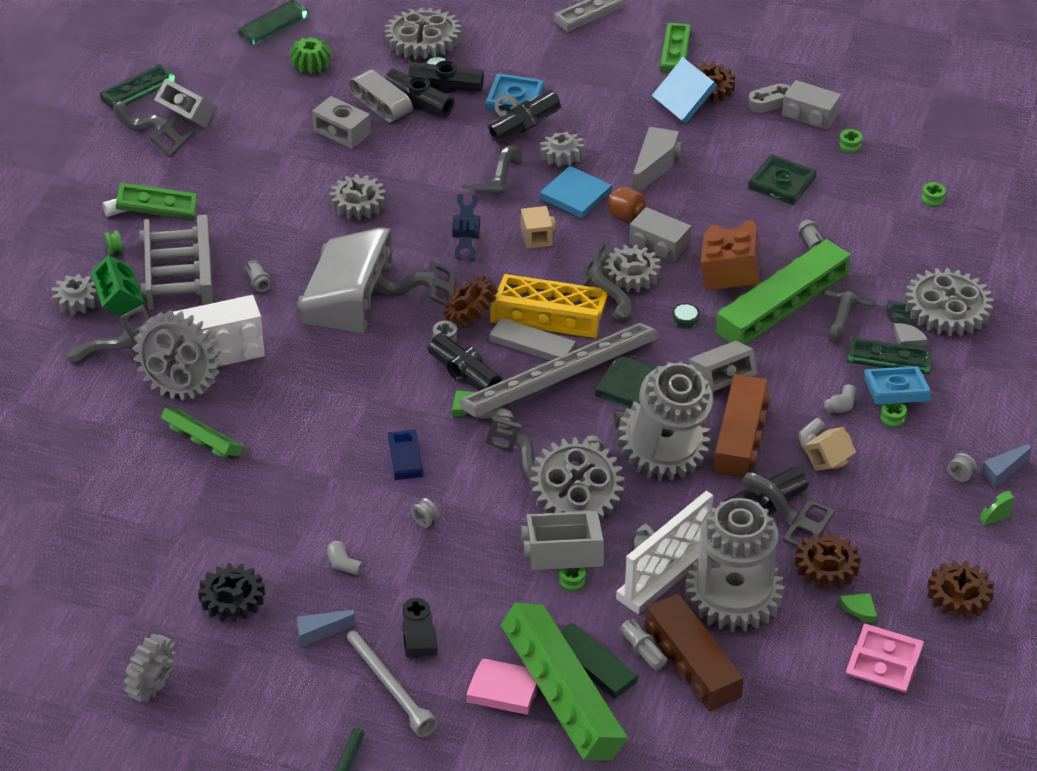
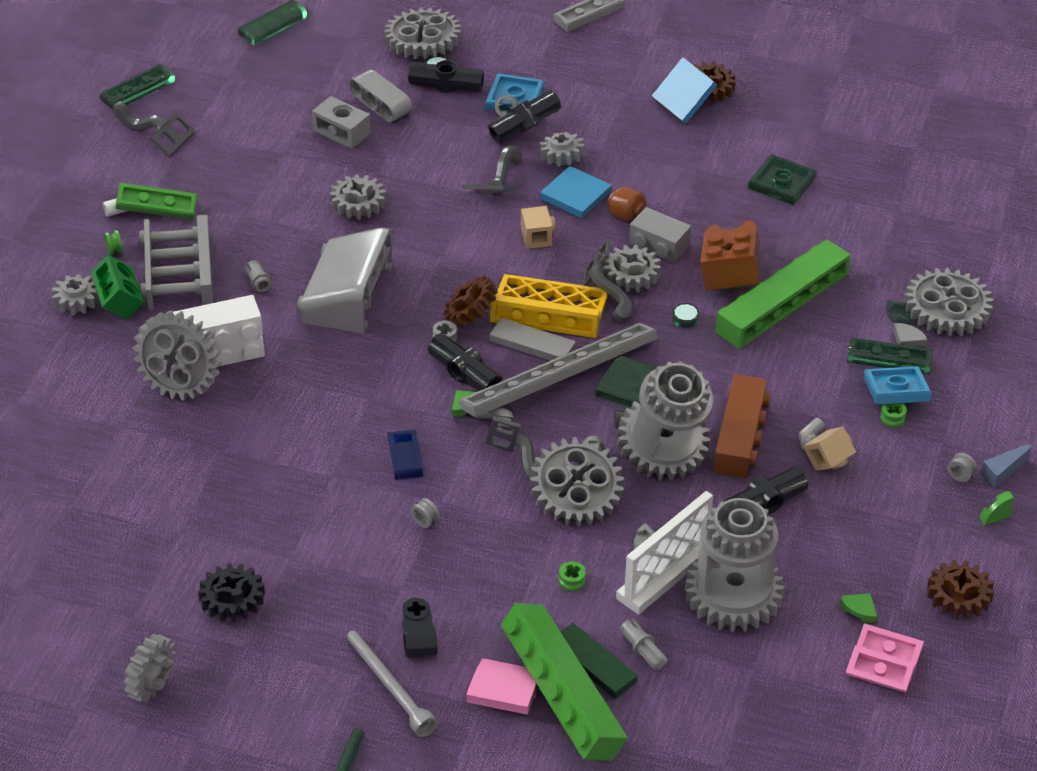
(124, 341): dark grey piece -> none
(185, 103): light grey brick -> none
(202, 433): bright green plate -> none
(310, 55): bright green gear -> none
(320, 626): sand blue piece -> none
(340, 561): light grey arm -> none
(421, 93): black piece -> none
(427, 279): dark grey piece -> none
(466, 226): dark blue pin -> none
(563, 540): light grey window -> none
(656, 156): light grey slope -> none
(675, 45): bright green tile -> none
(693, 652): reddish brown brick -> none
(723, 362): light grey brick -> none
(767, 98): light grey beam -> none
(793, 518): dark grey piece -> none
(809, 231): light grey pin -> none
(811, 104): light grey brick -> none
(827, 560): reddish brown gear -> none
(843, 402): light grey arm -> none
(847, 300): dark grey piece -> none
(850, 141): bright green bush -> none
(933, 194): bright green bush -> none

